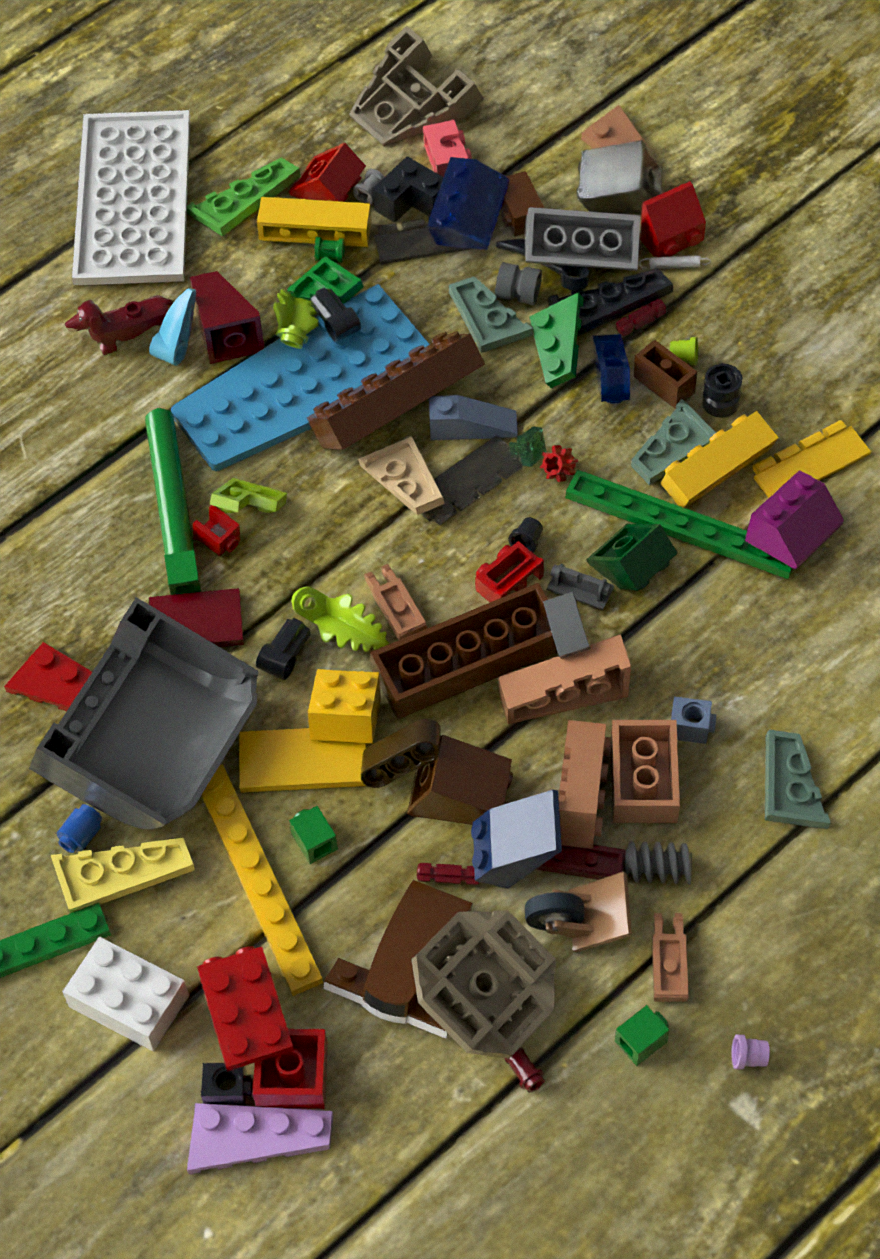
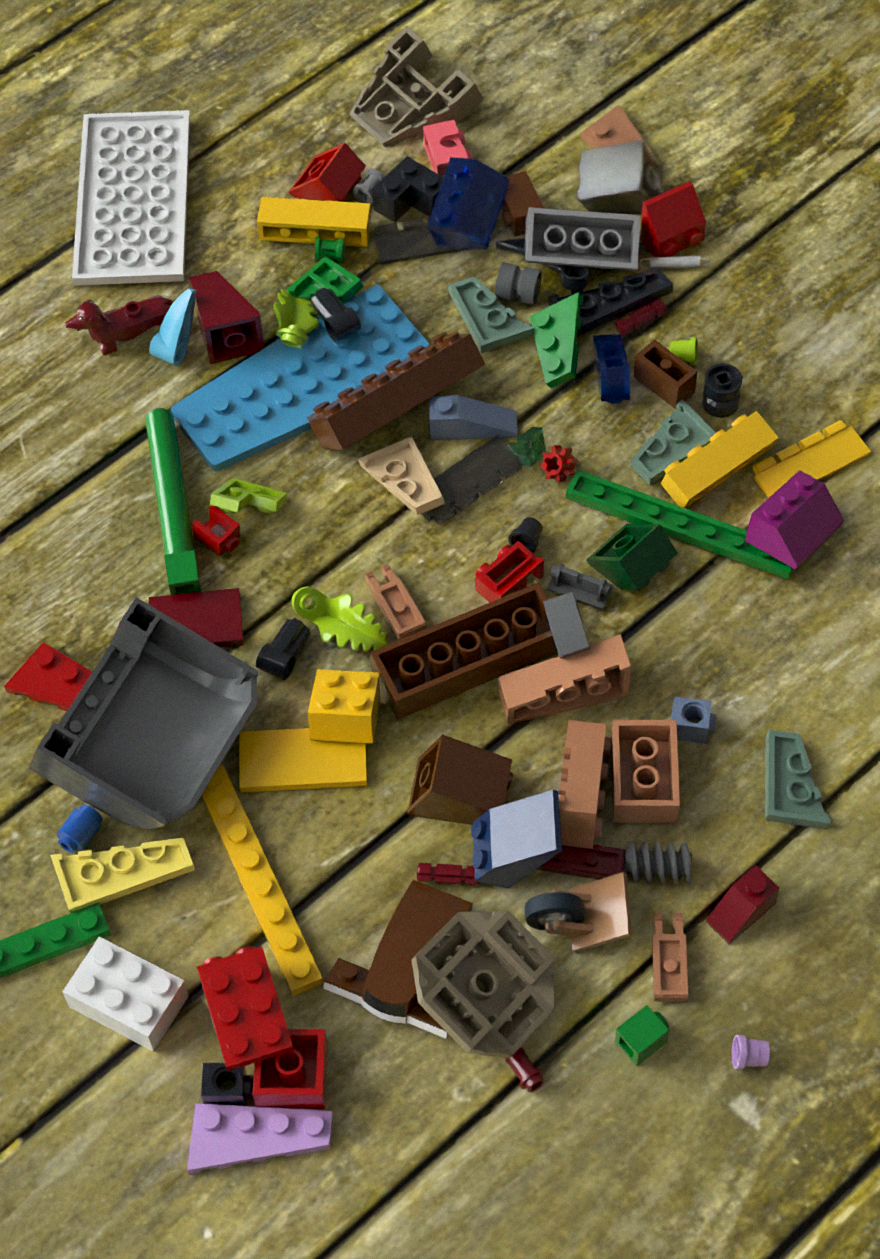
(229, 208): bright green wing -> none
(313, 834): green brick -> none
(400, 753): dark brown beam -> none
(743, 904): none -> dark red slope

